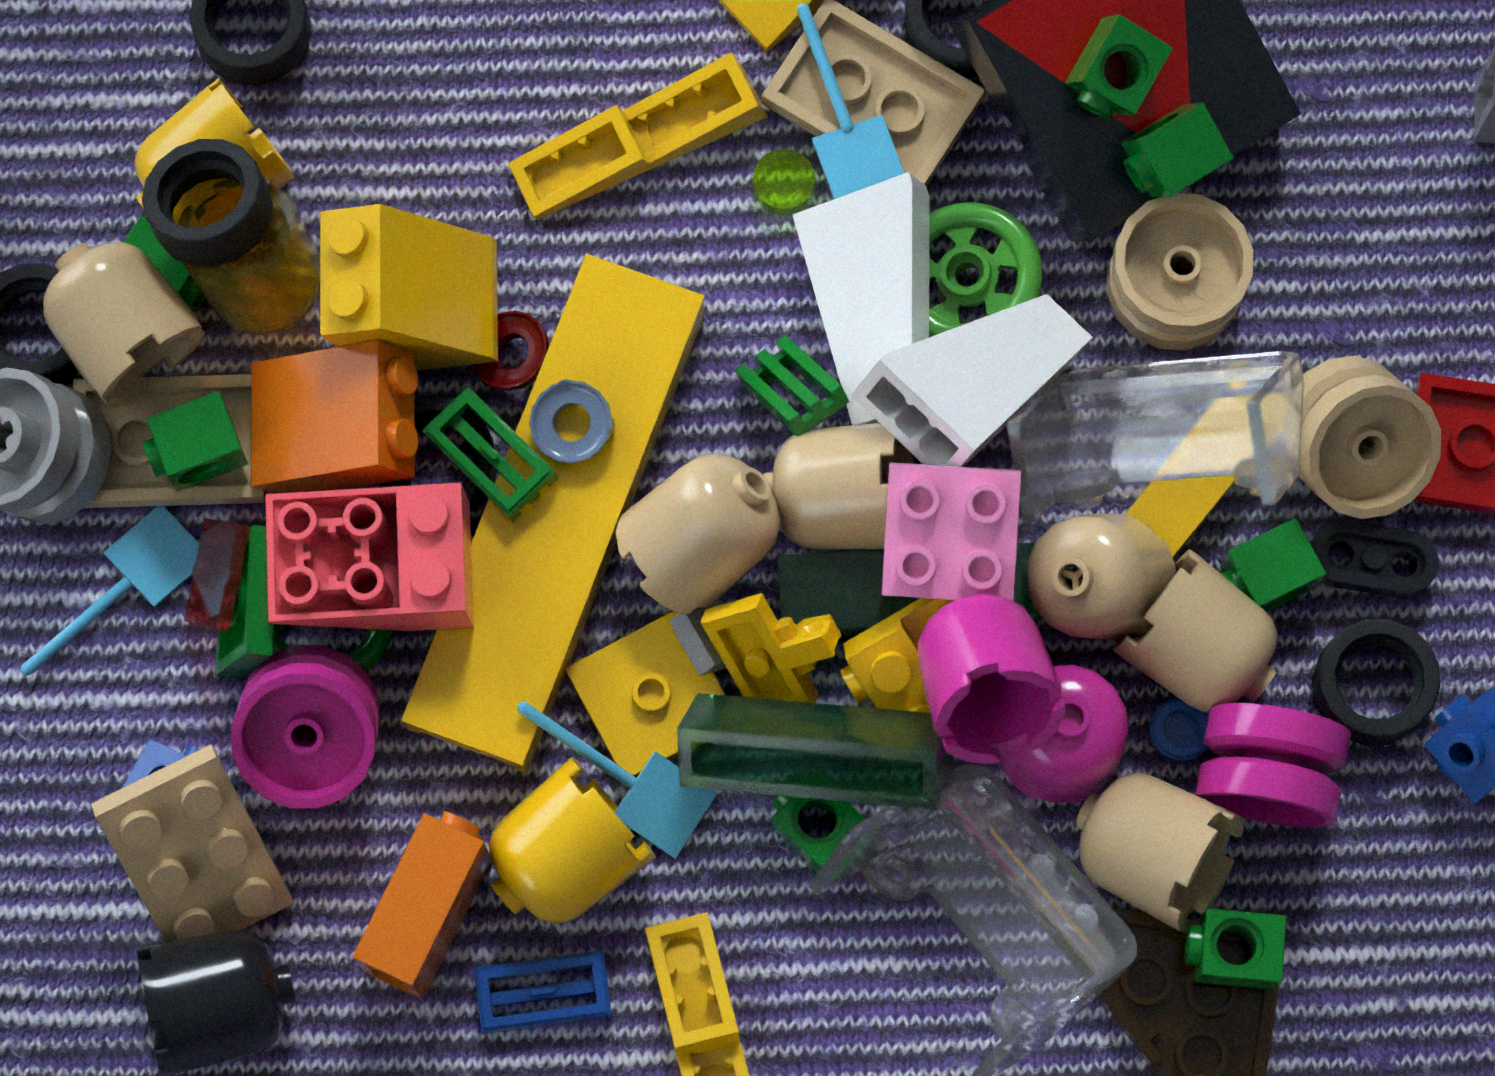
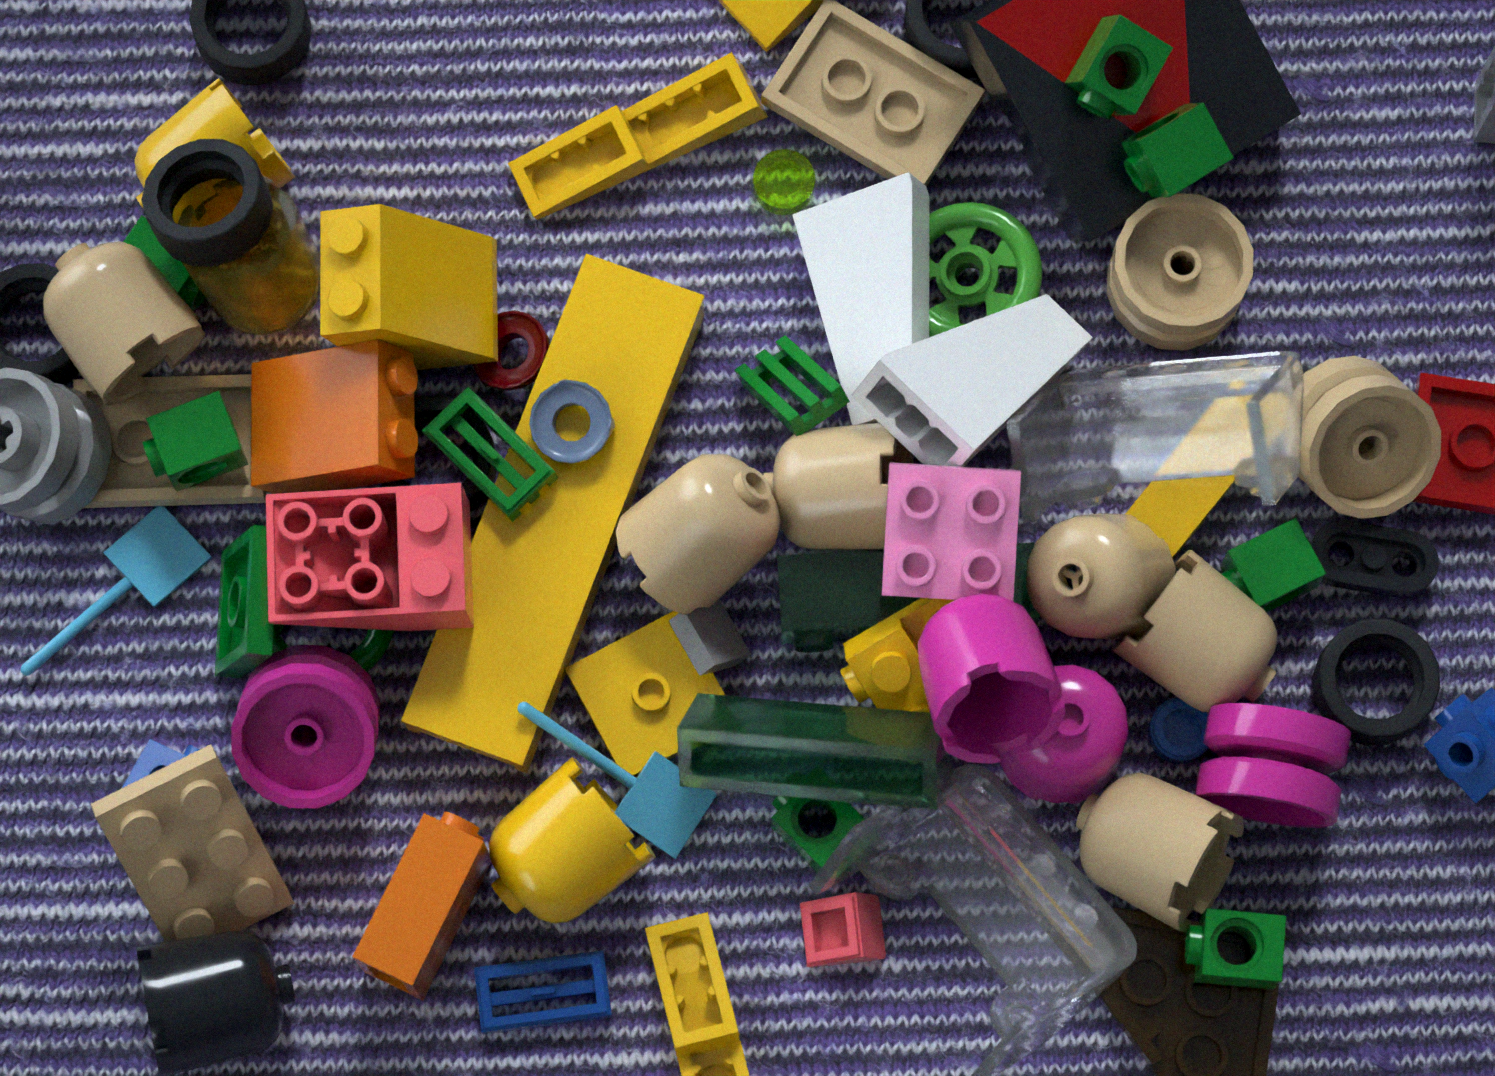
(217, 574): piece -> none
(768, 654): yellow hinge -> none
(842, 930): none -> coral slope
(857, 152): medium azure piece -> none

